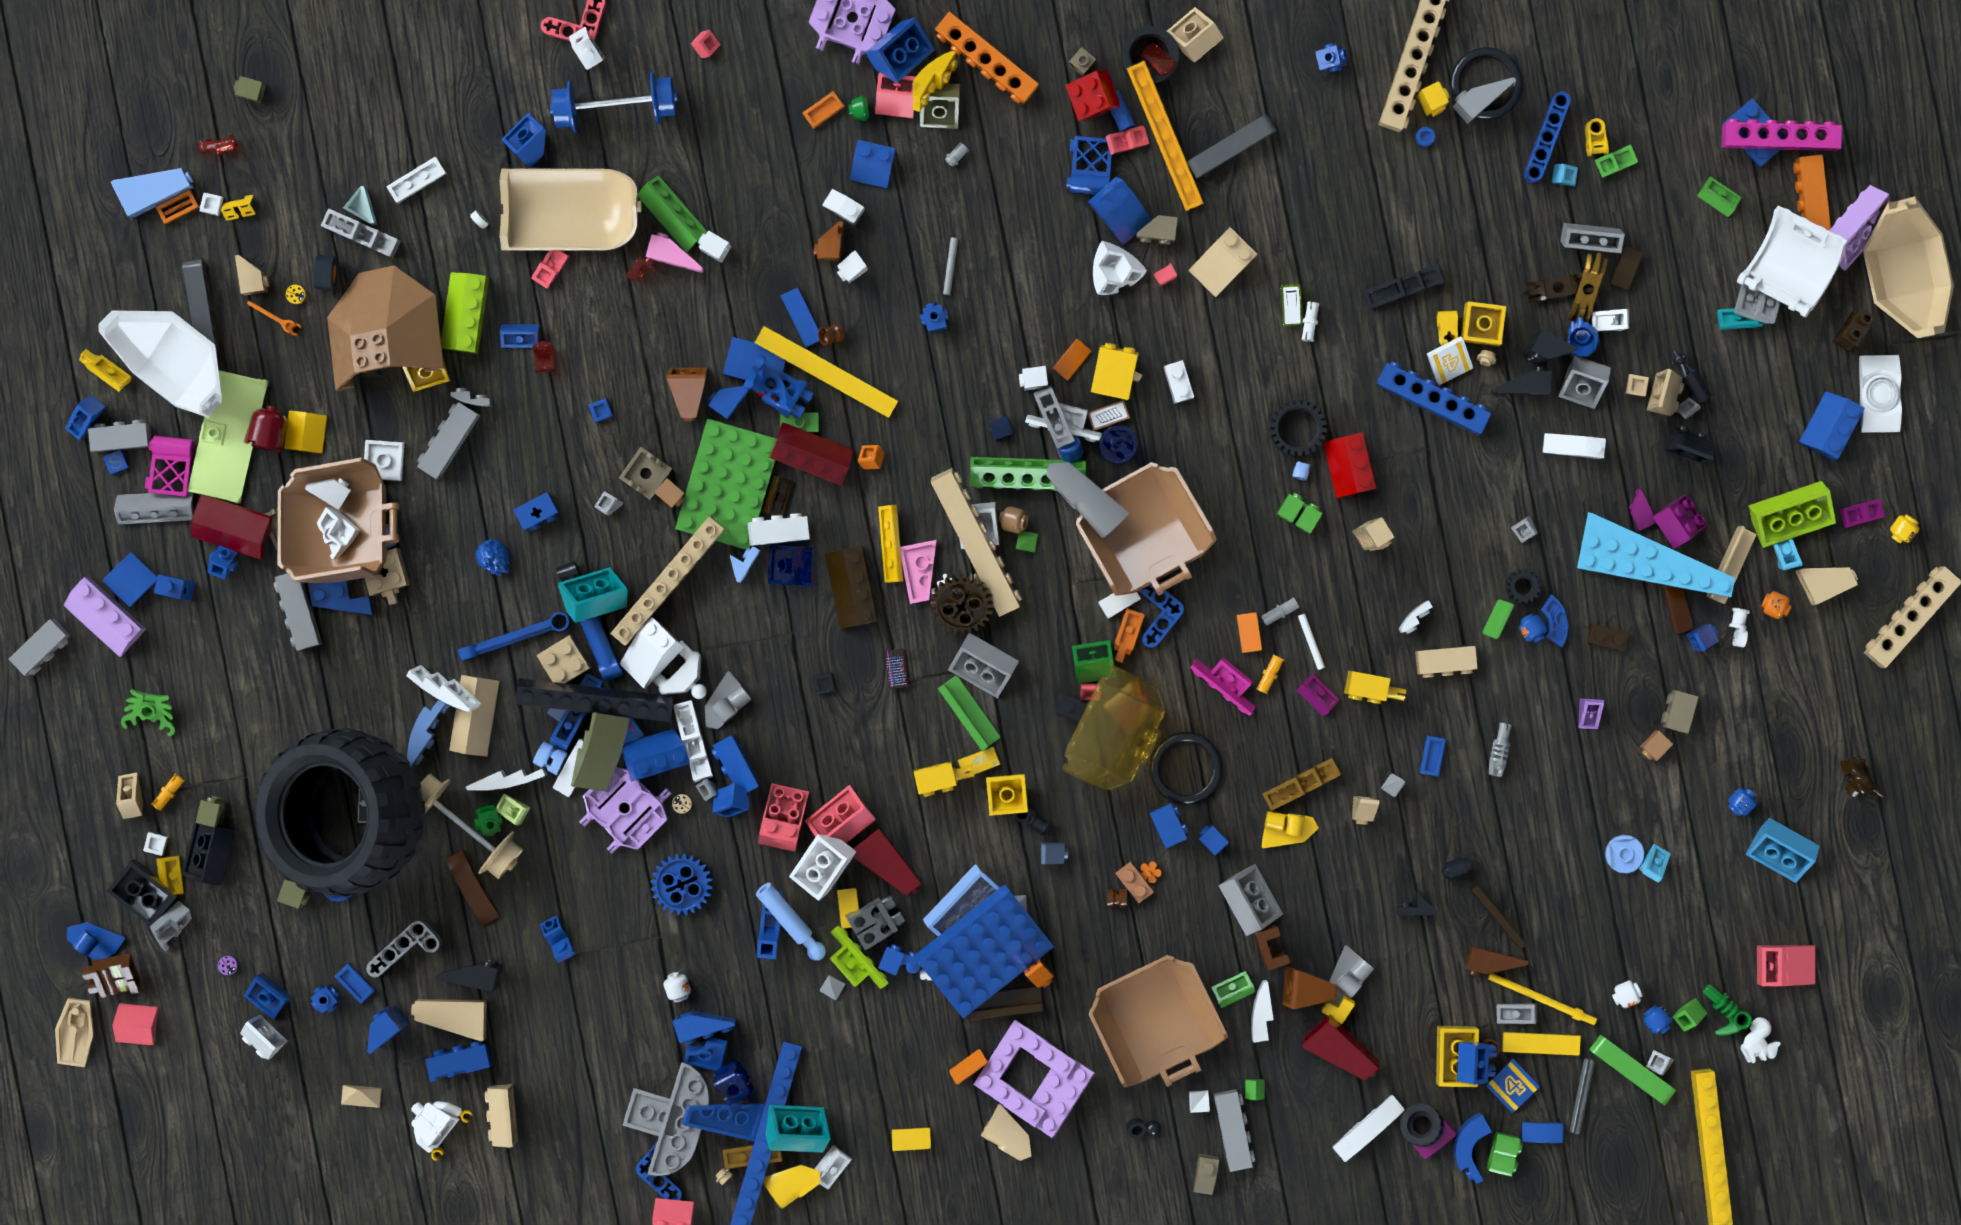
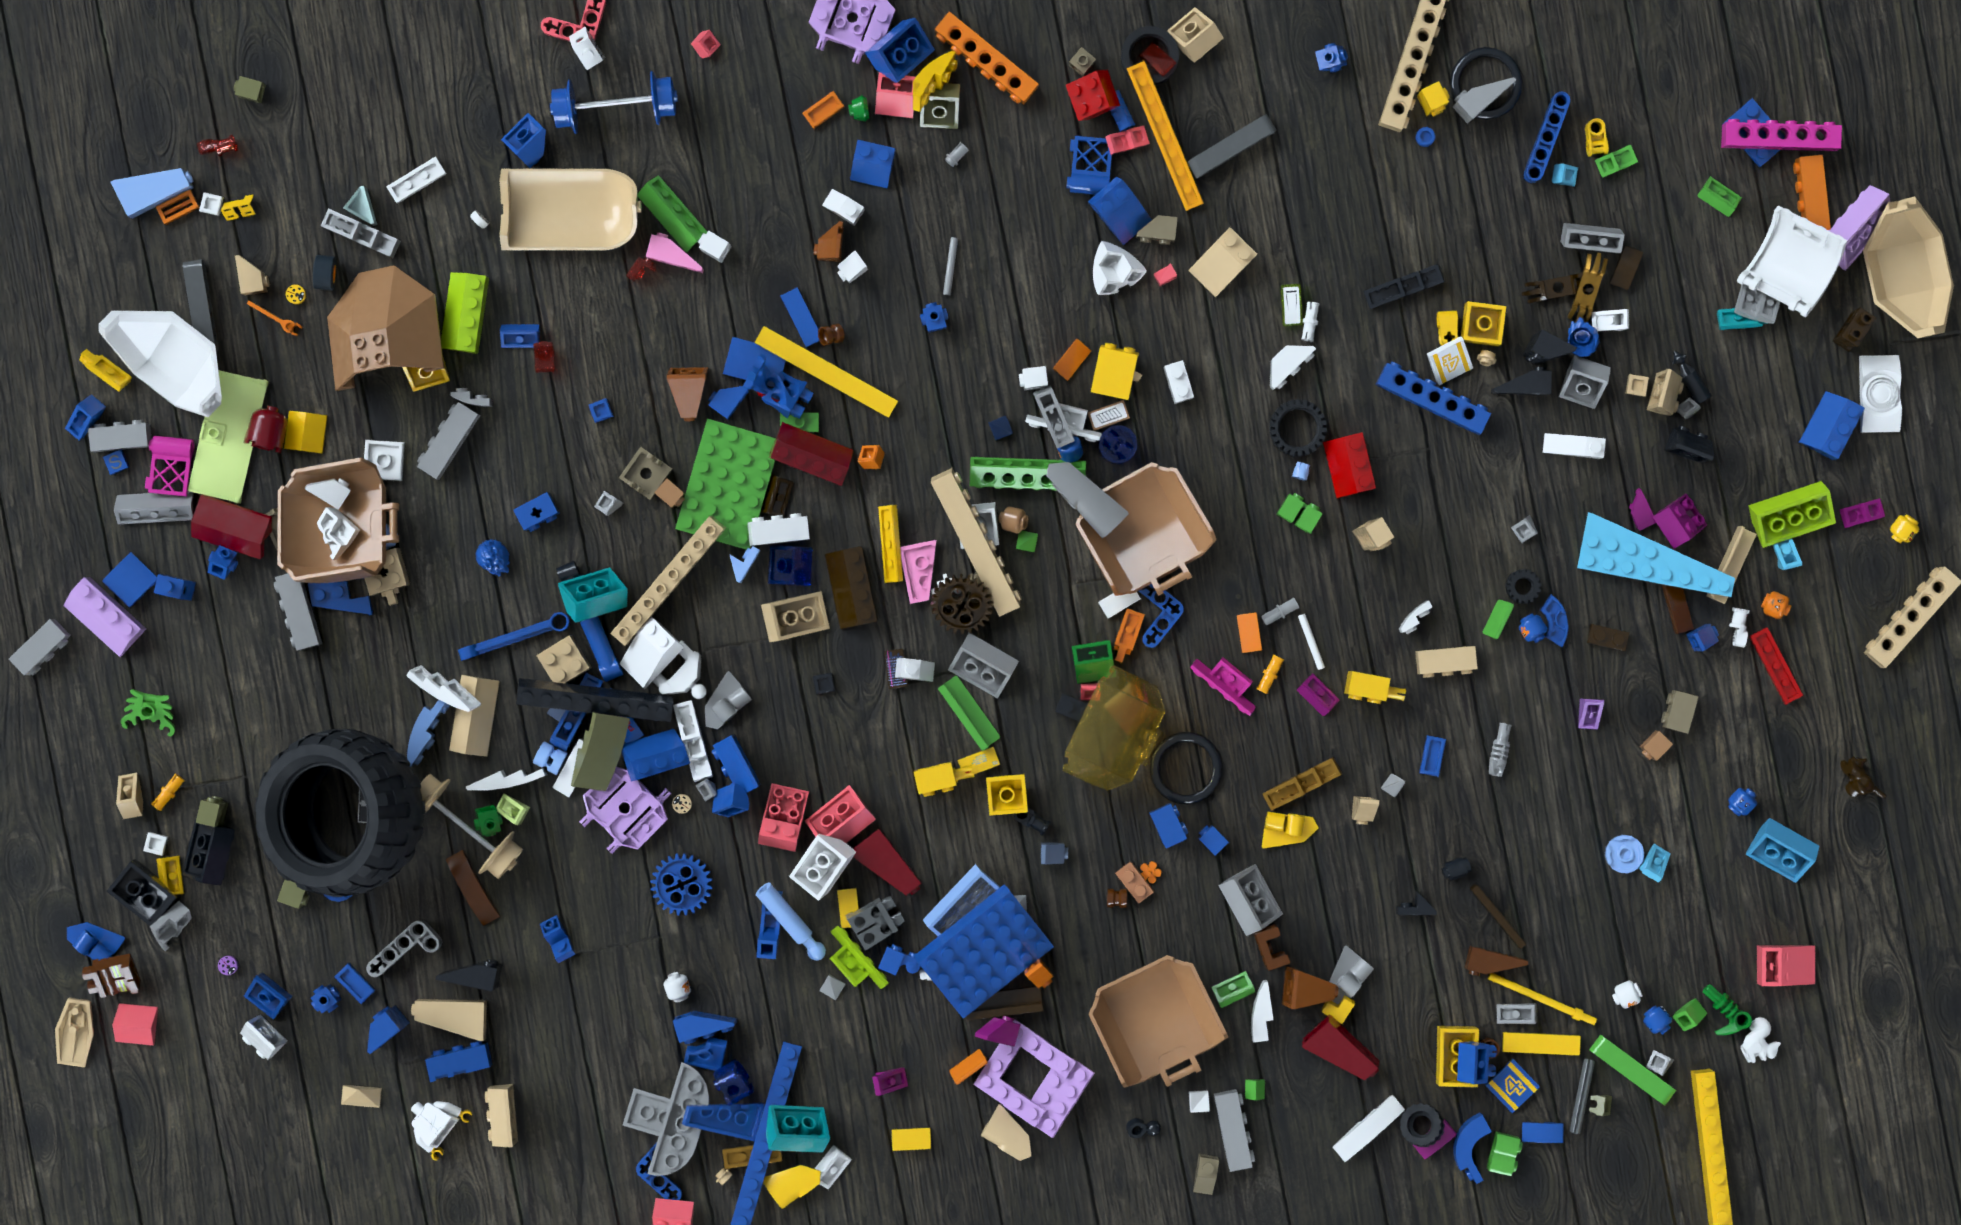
(550, 267): coral slope -> none
(795, 616): none -> tan slope
(889, 1081): none -> magenta slope
(914, 669): none -> white slope
(1000, 1031): none -> magenta slope
(1288, 362): none -> white slope
(1603, 1105): none -> tile
(1776, 665): none -> red plate
(1825, 583): tan slope -> none

